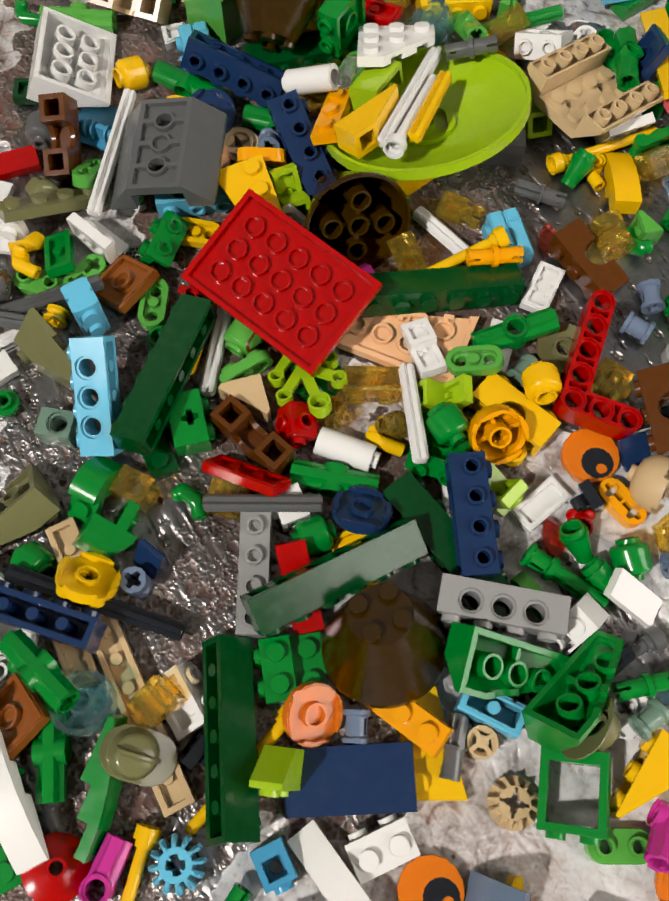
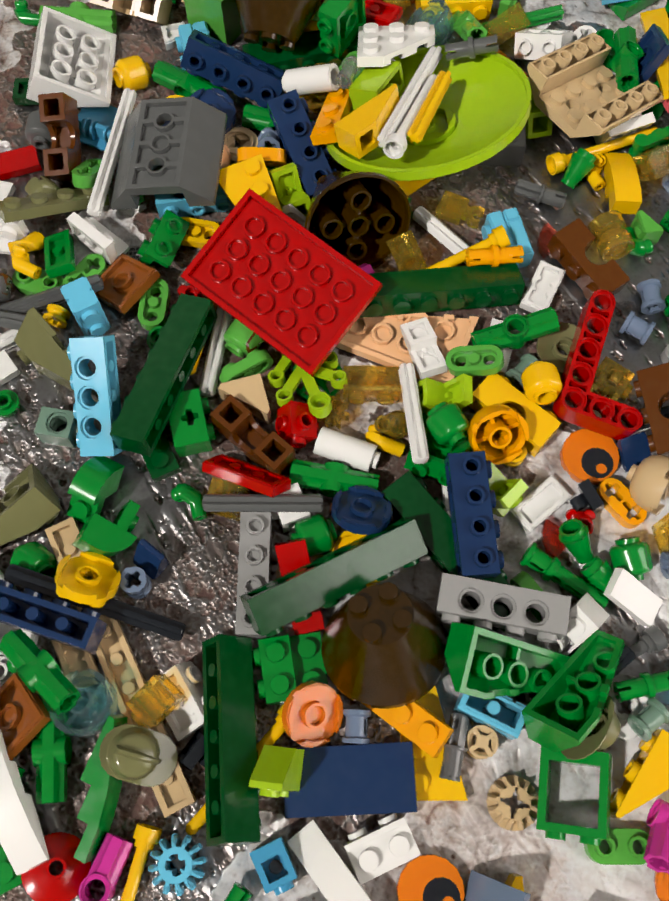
(127, 480): clear yellow brick -> none

